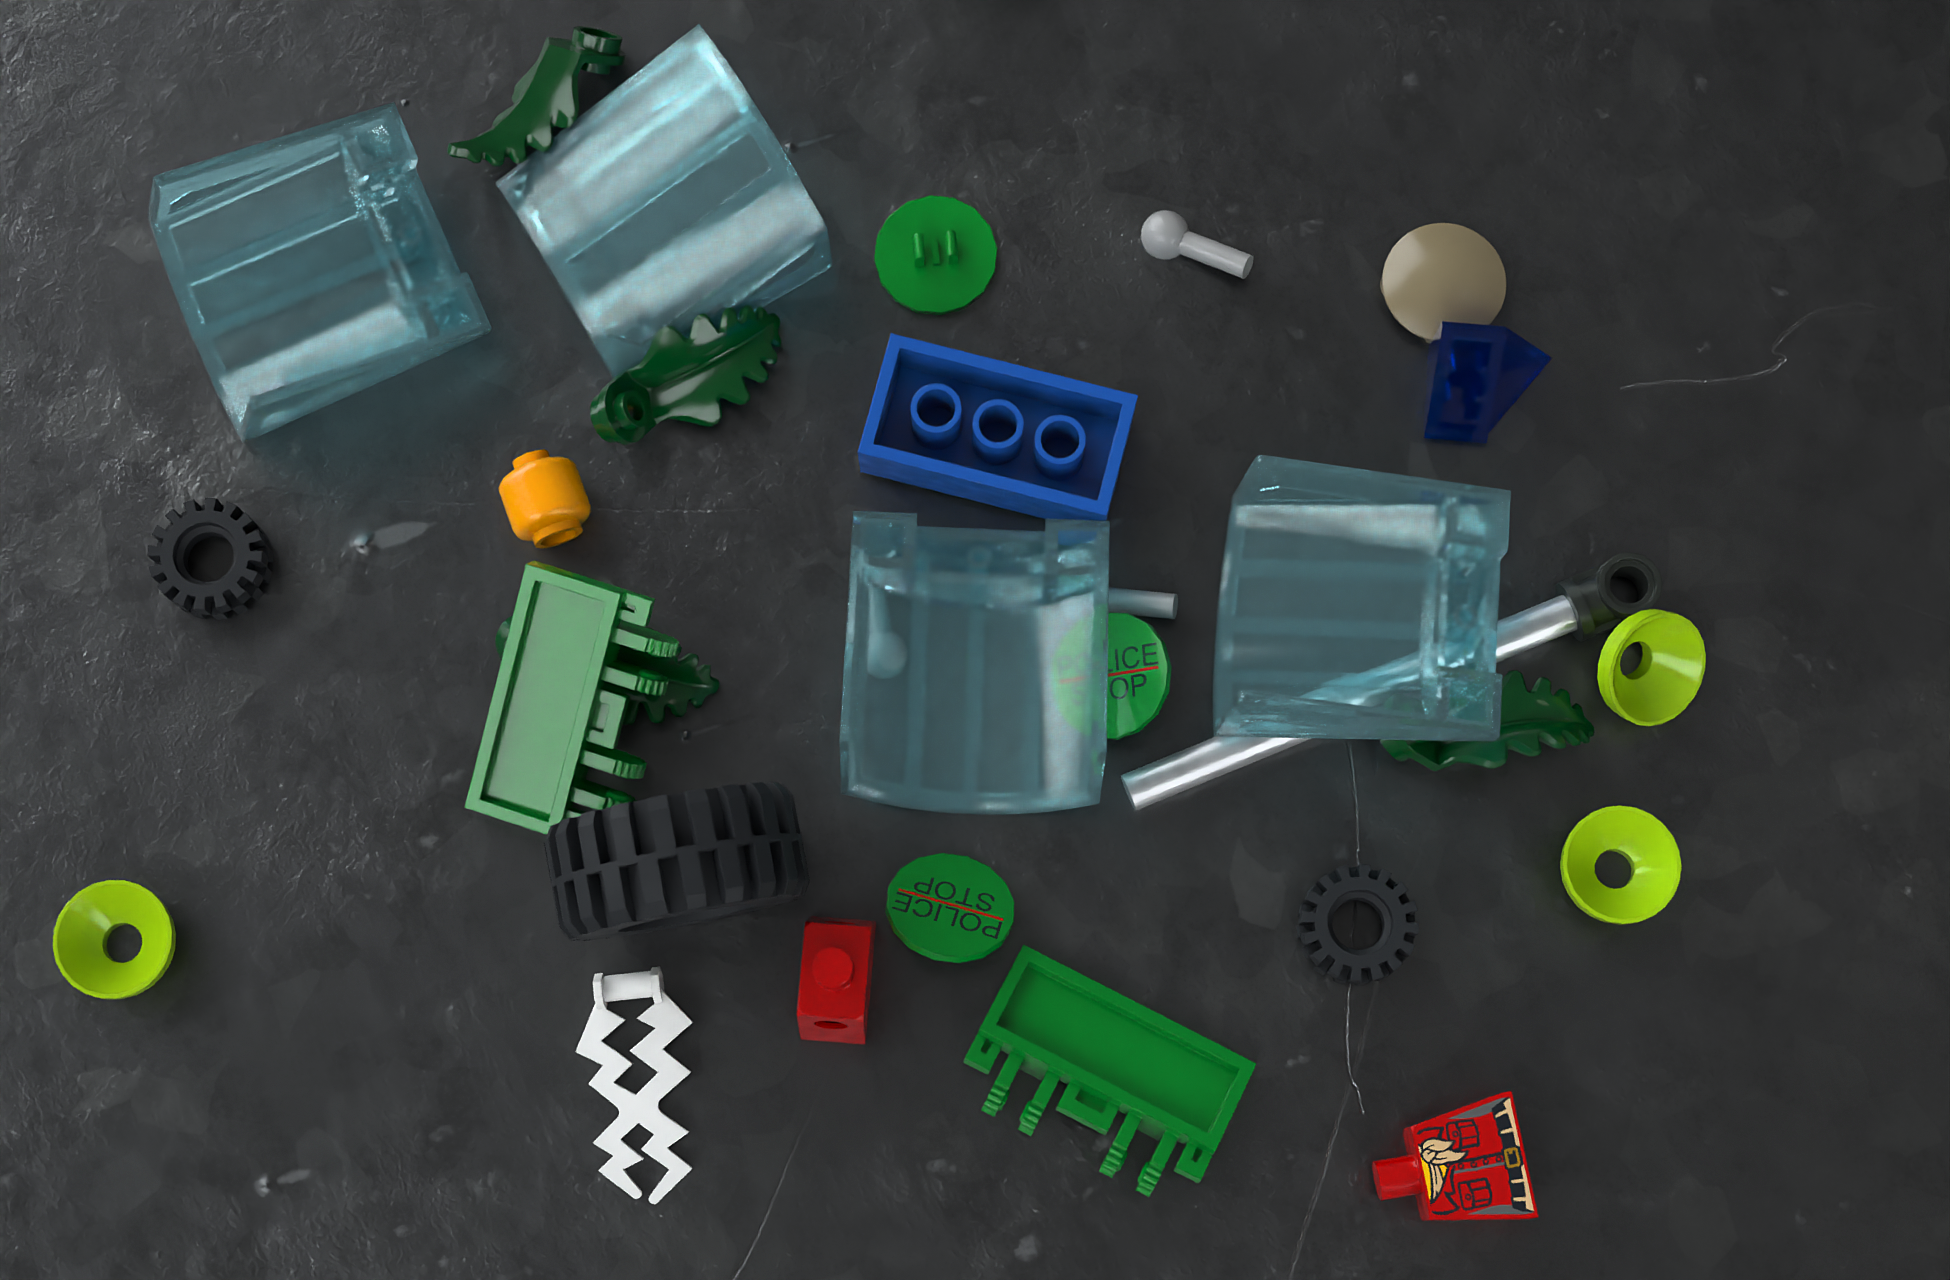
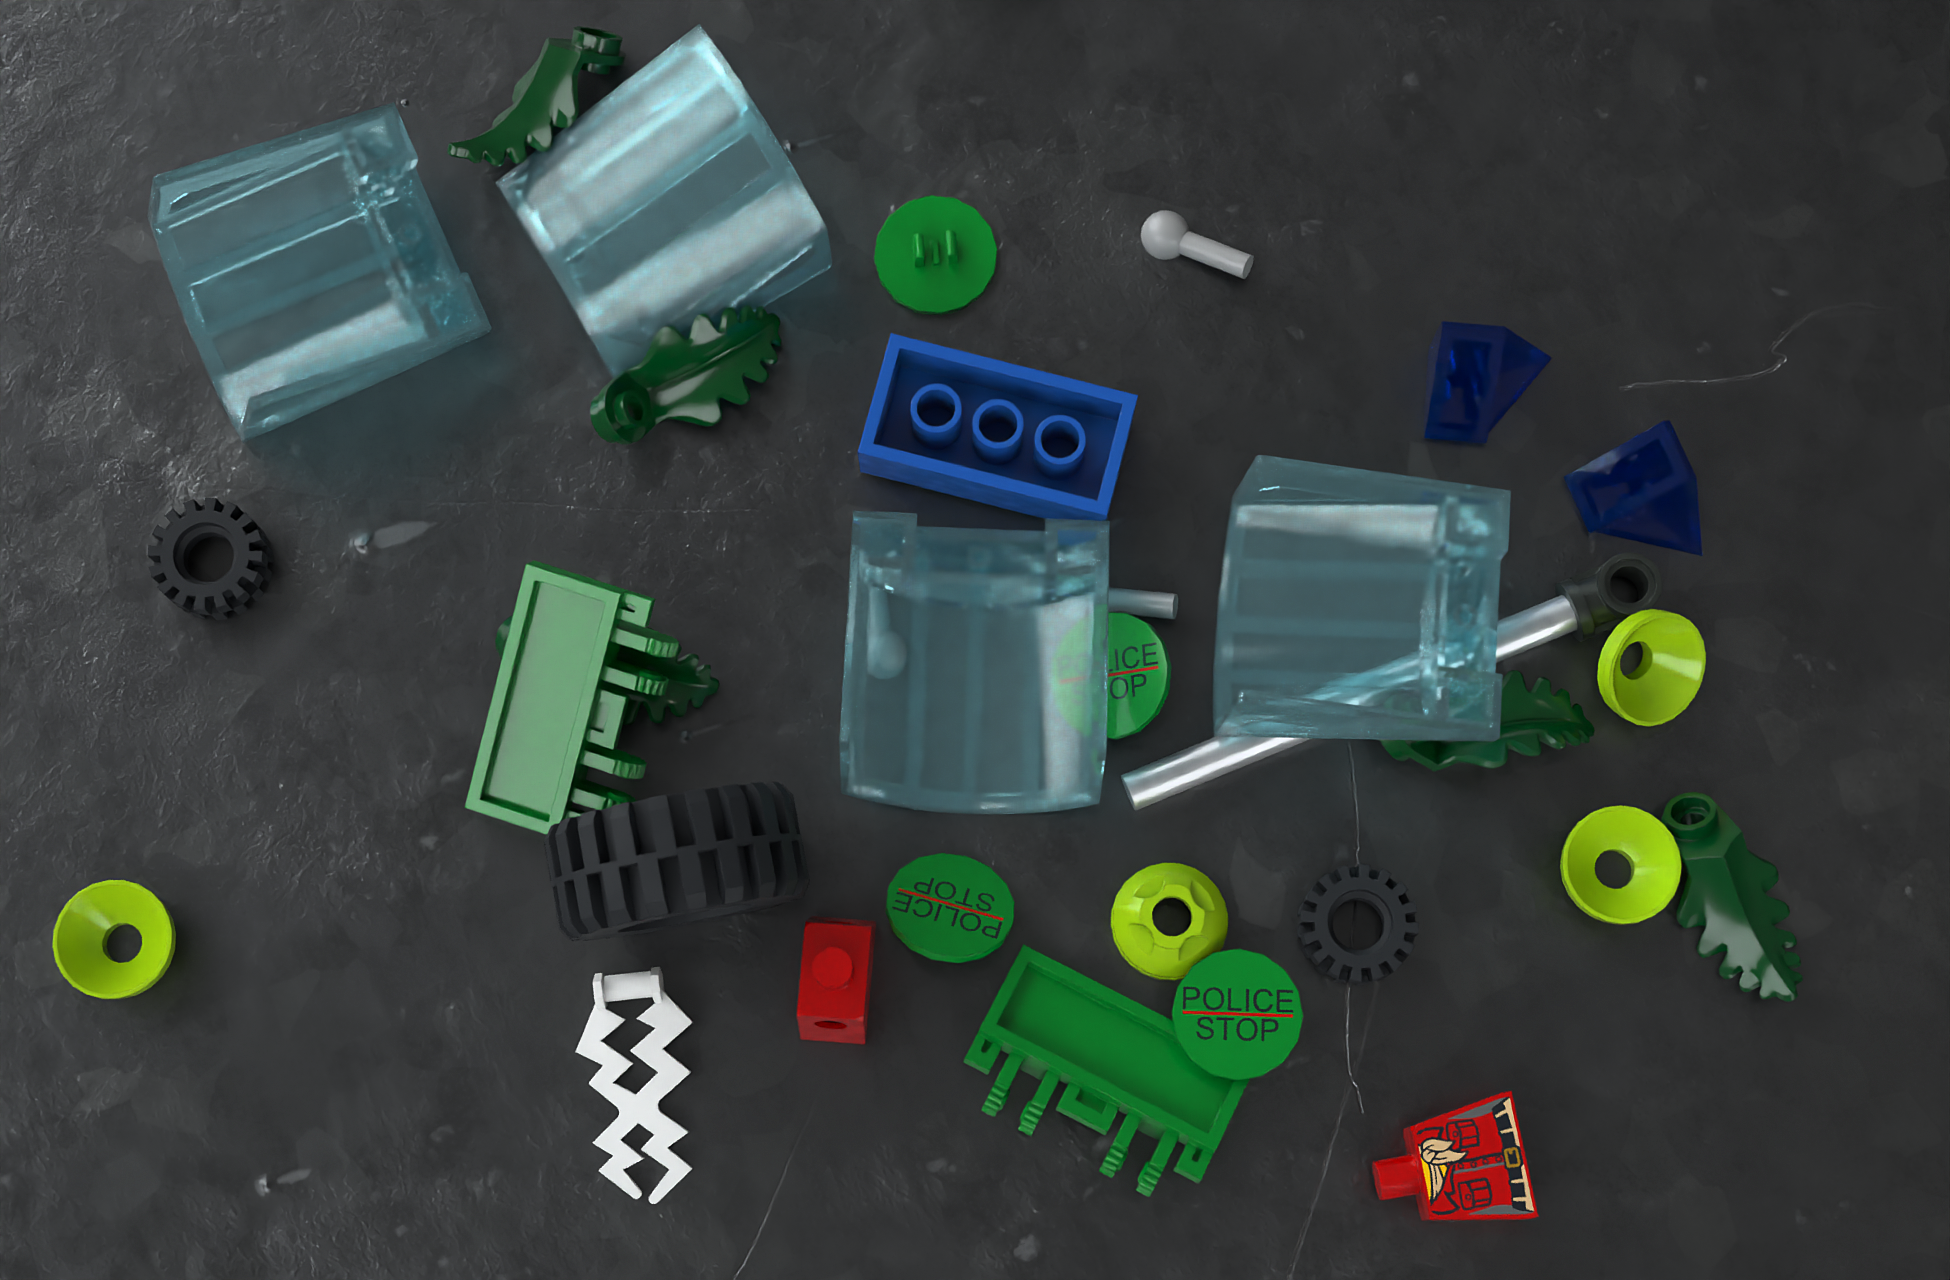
(544, 499): light orange head -> none
(1139, 939): none -> lime piece
(1237, 1014): none -> green piece
(1443, 276): dark tan dish -> none
(1642, 492): none -> clear blue slope
(1729, 898): none -> dark green plant

